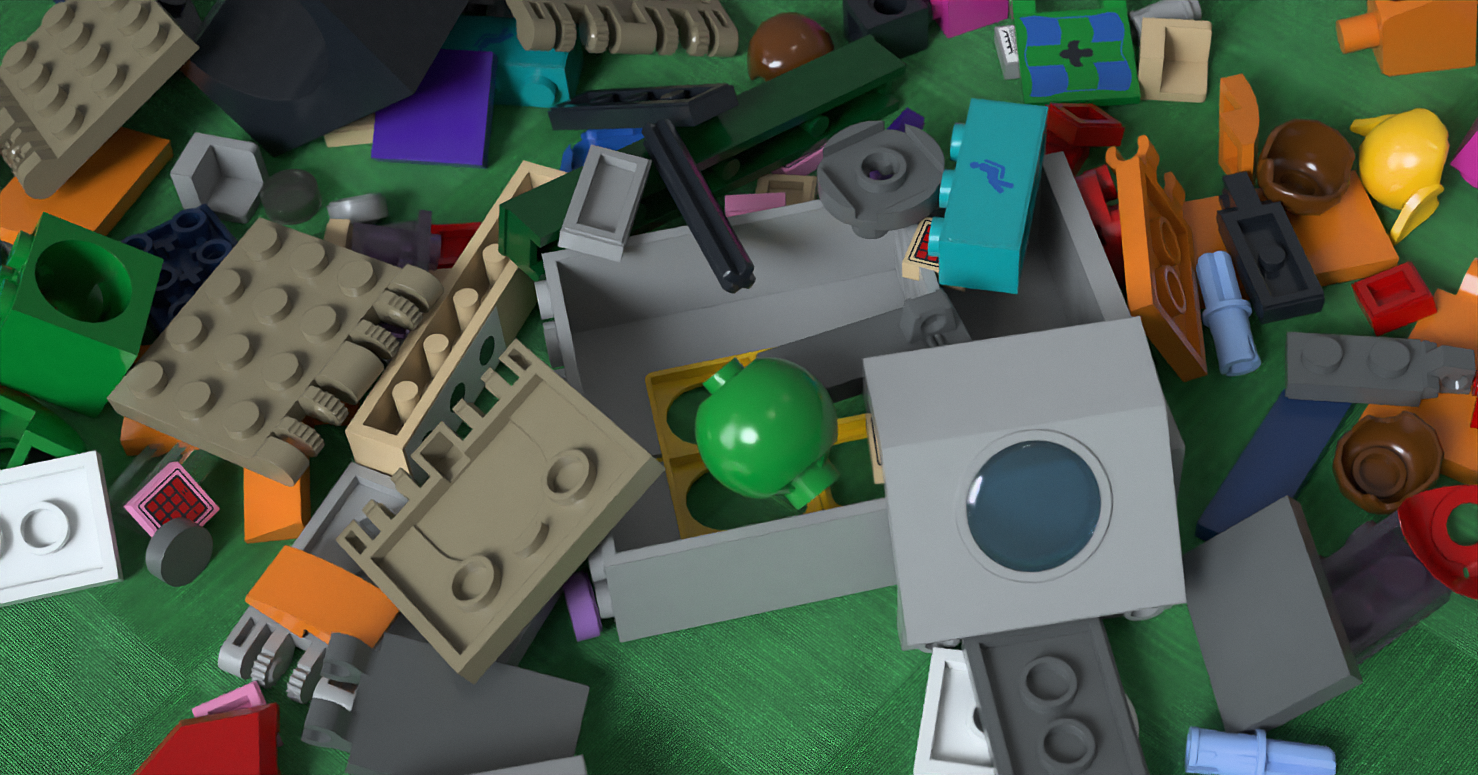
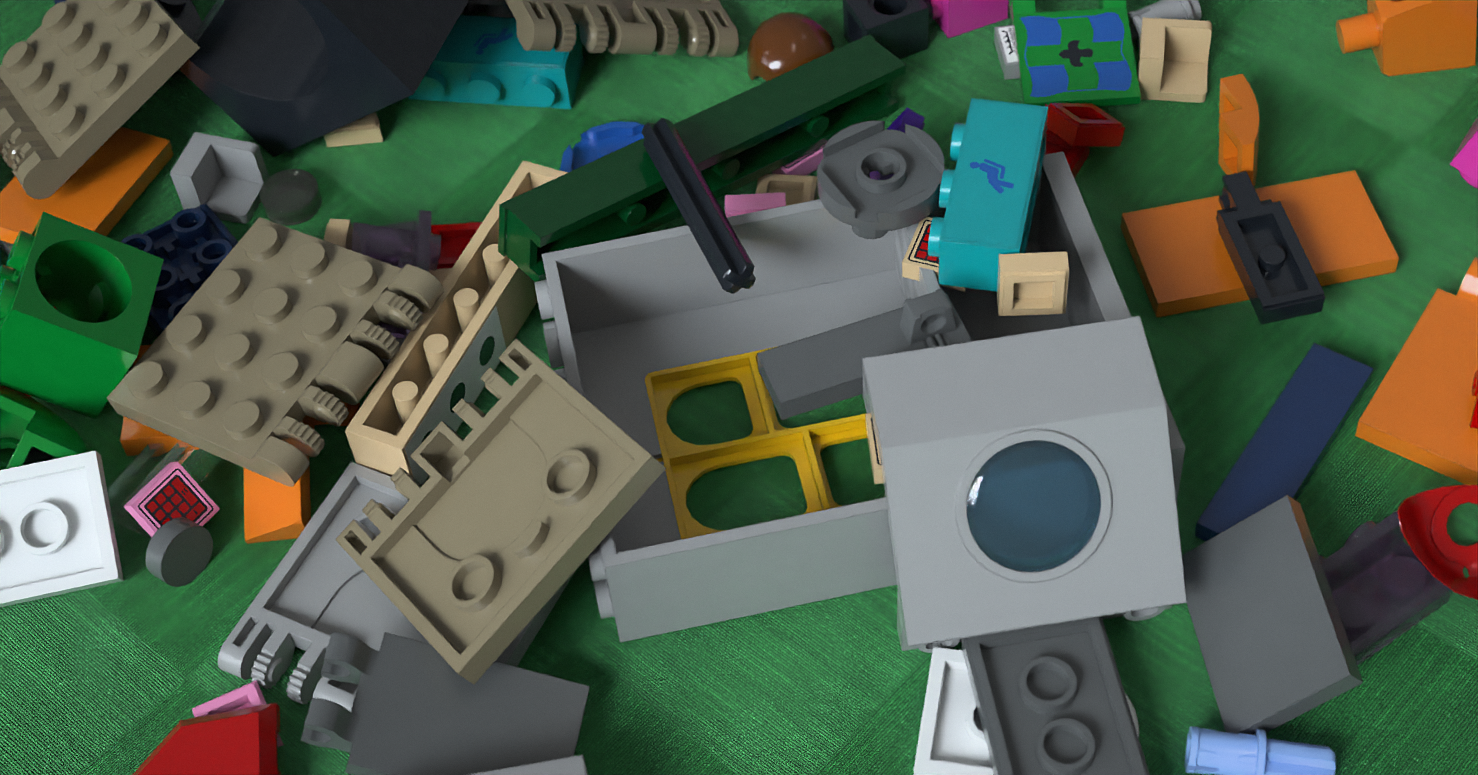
(321, 599): orange slope -> none
(359, 209): light grey tile -> none
(446, 116): dark purple tile -> none
(582, 606): medium lavender tile -> none
(605, 203): light grey tile -> none
(636, 106): black tile -> none
(768, 430): green brick -> none
(1032, 283): none -> tan tile
(1097, 191): red plate -> none
(1159, 259): orange tile -> none
(1227, 314): light blue axle -> none
(1305, 166): reddish brown hair -> none
(1373, 369): dark grey hinge -> none
(1387, 461): reddish brown hair -> none
(1394, 298): red tile -> none
(1403, 164): yellow piece -> none

